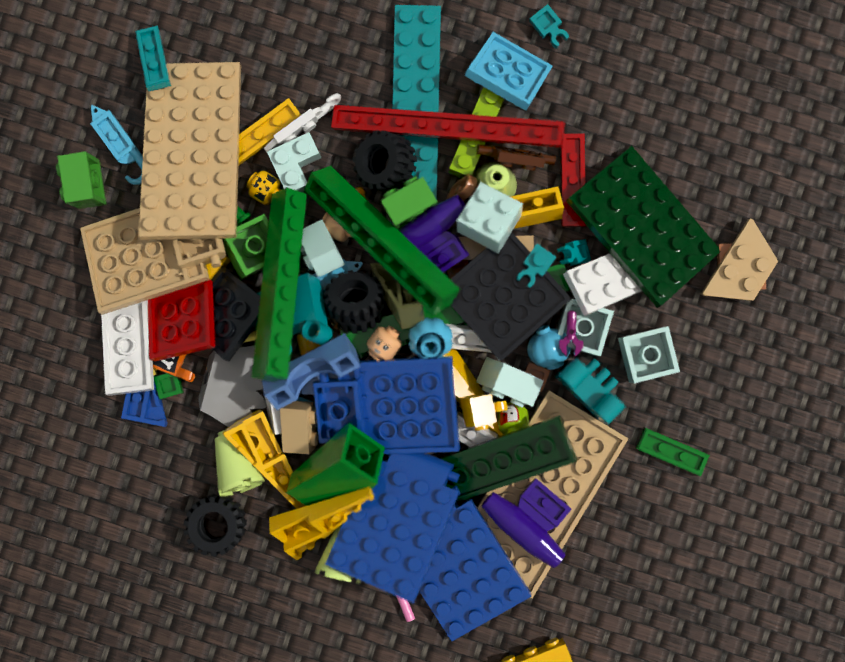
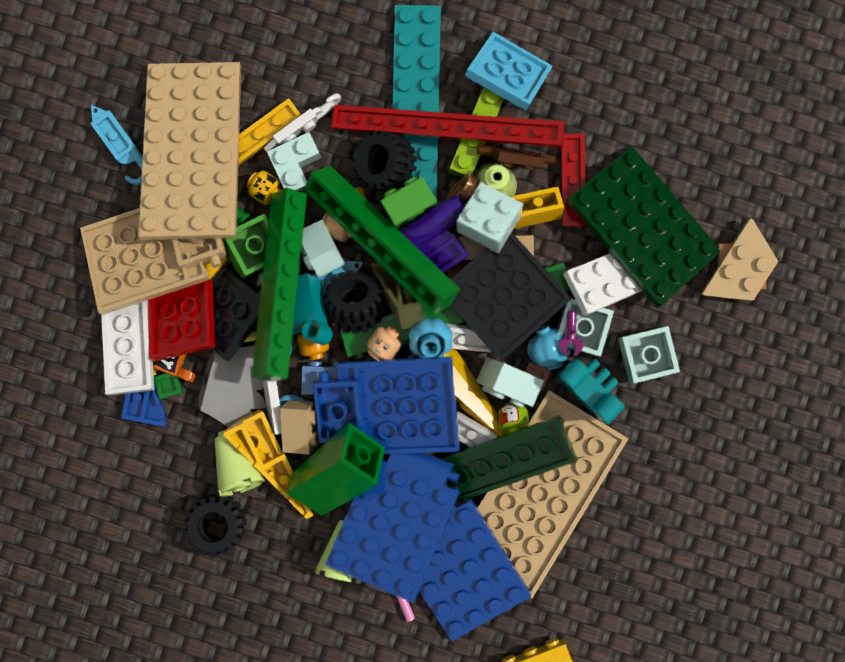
(81, 180): bright green brick -> none
(152, 58): teal tile -> none
(306, 525): yellow wedge -> none
(332, 357): medium blue arch -> none
(481, 410): brick -> none
(530, 520): dark purple plate -> none
(537, 262): teal plate -> none
(547, 23): teal plate -> none
(575, 252): teal plate -> none
(672, 451): green tile -> none

